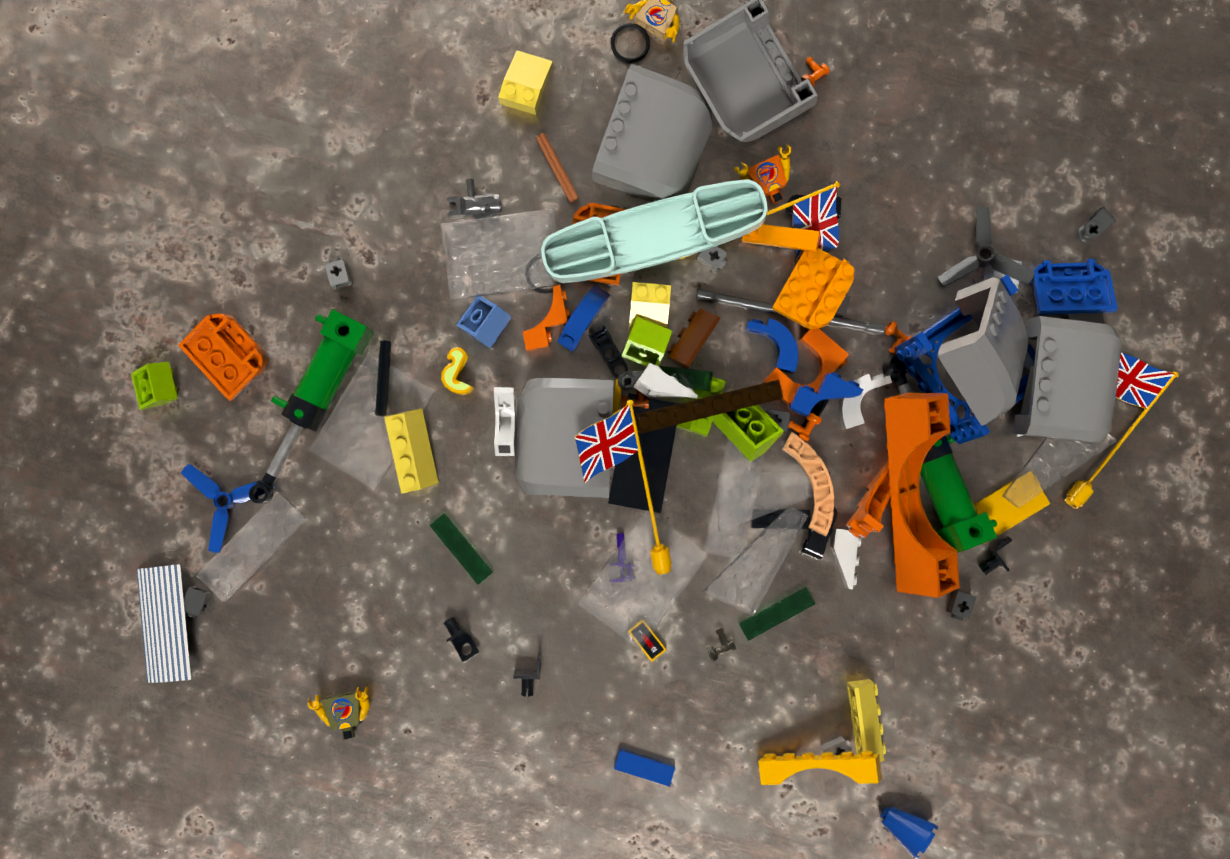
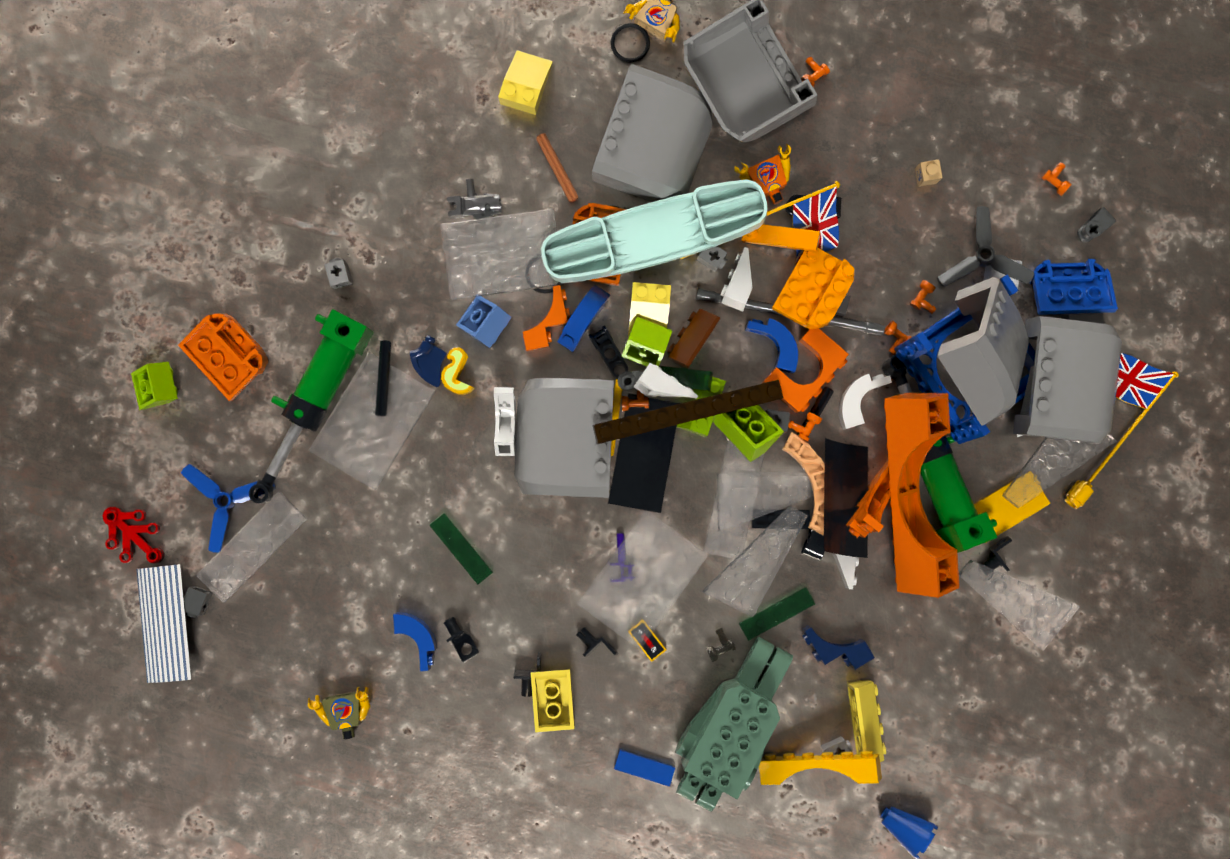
(130, 533): none -> red plant
(411, 450): light yellow slope -> none
(421, 633): none -> blue arch
(428, 361): none -> dark blue arm
(552, 700): none -> light yellow slope
(593, 643): none -> black bracket
(610, 444): flag -> none
(732, 729): none -> sand green piece
(740, 286): none -> white slope
(830, 388): blue arch -> none
(843, 489): none -> black sticker
(854, 653): none -> dark blue arch
(926, 287): none -> orange piece
(928, 173): none -> tan brick
(961, 598): dark grey brick -> none
(1026, 607): none -> clear wing
(1051, 176): none -> orange piece

